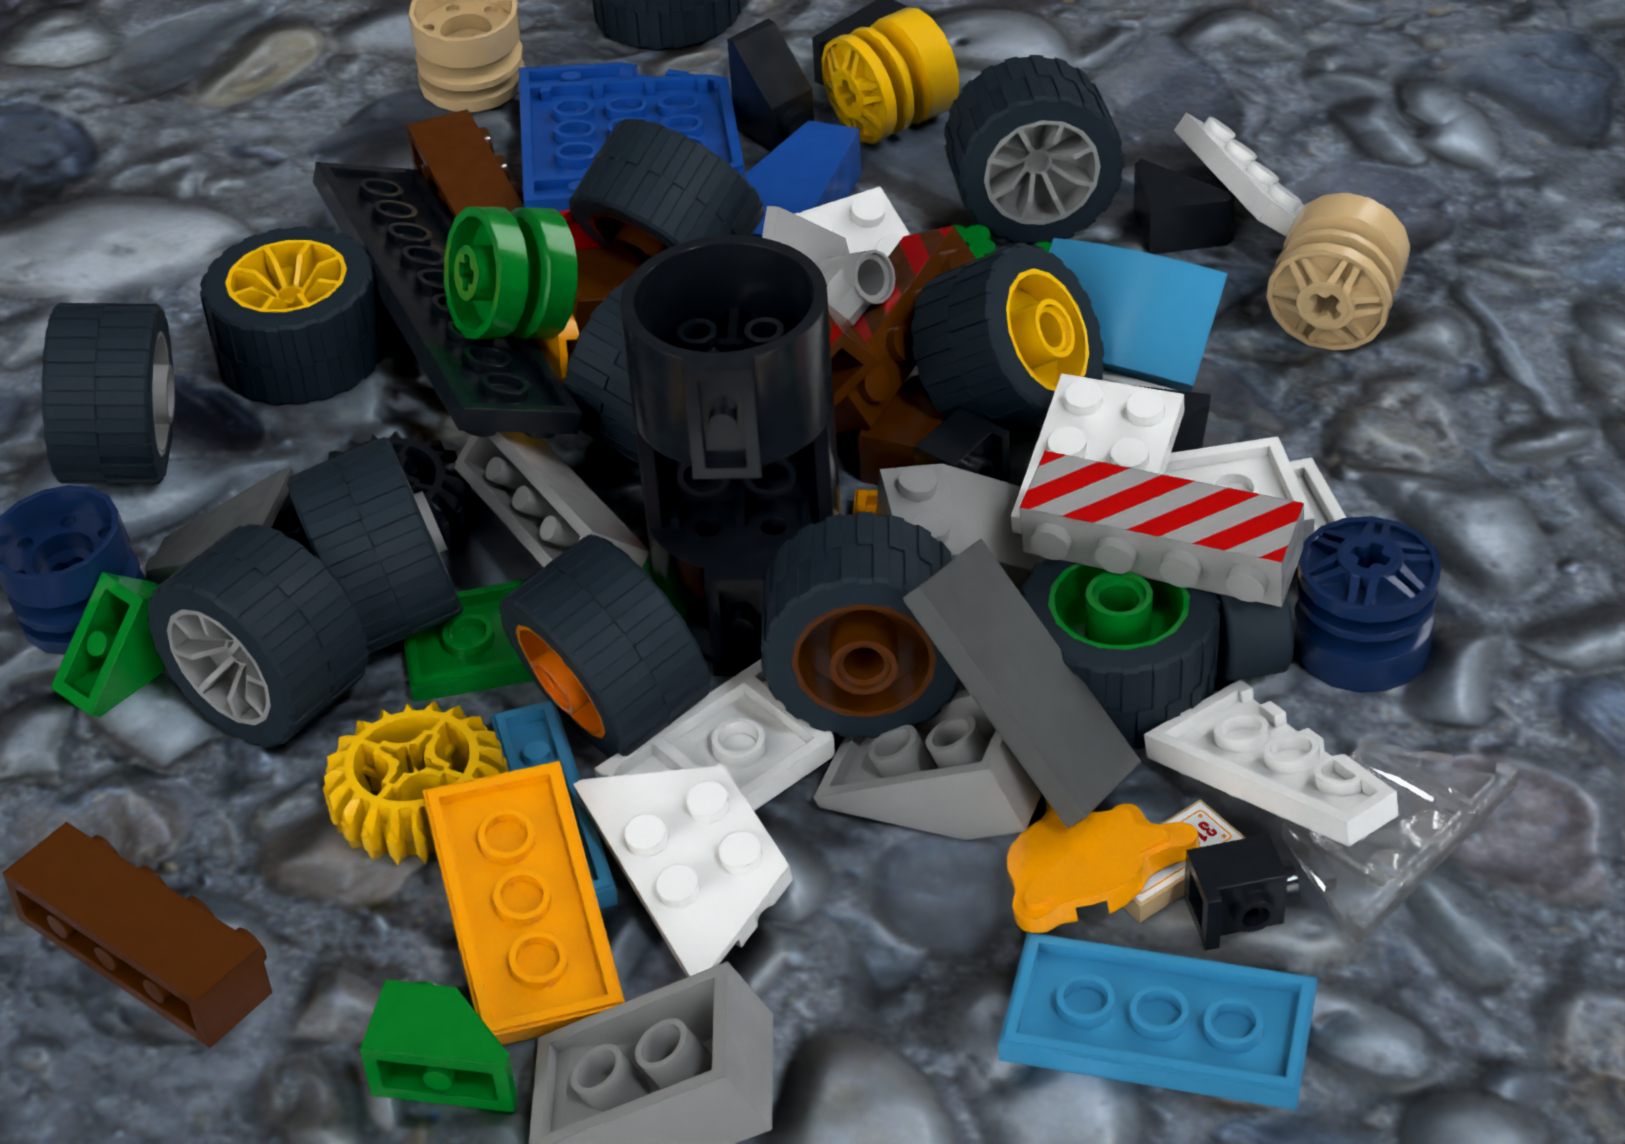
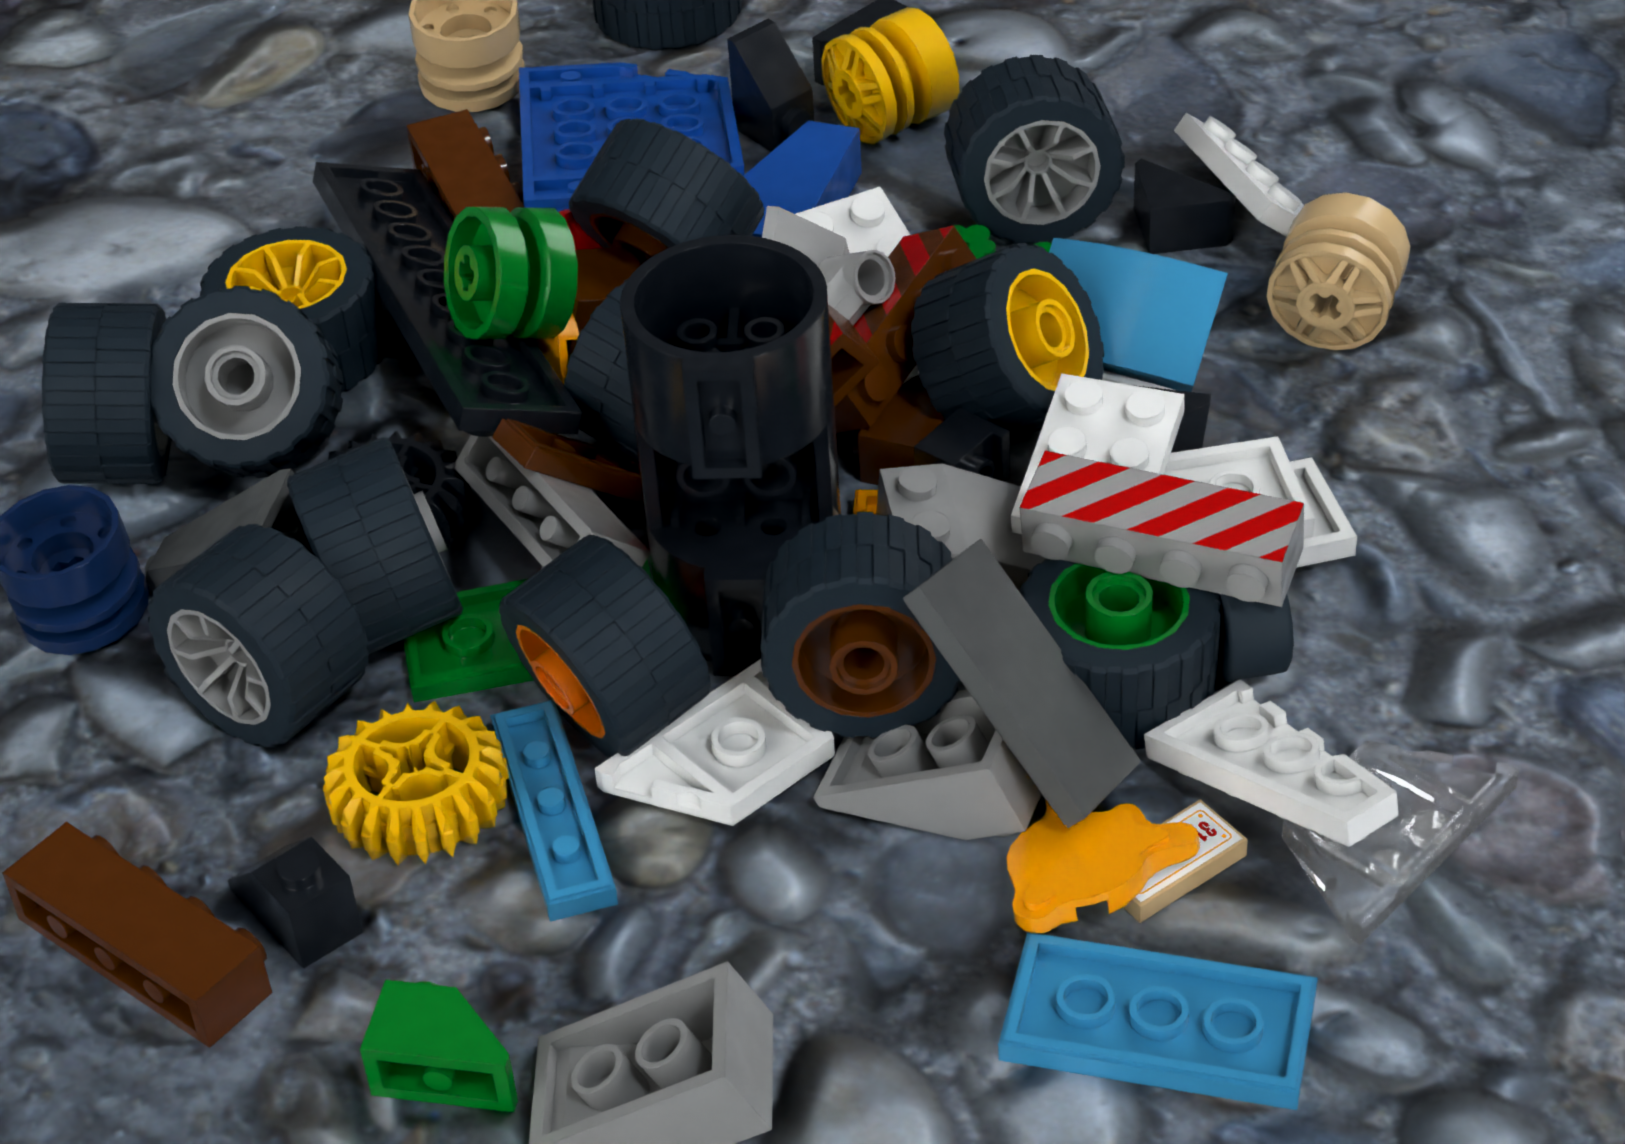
(111, 647): green slope -> none
(244, 382): none -> wheel
(301, 900): none -> black slope
(522, 901): light orange tile -> none
(570, 460): none -> reddish brown tile
(690, 856): white wing -> none
(1237, 887): black brick -> none
(1365, 604): dark blue wheel -> none

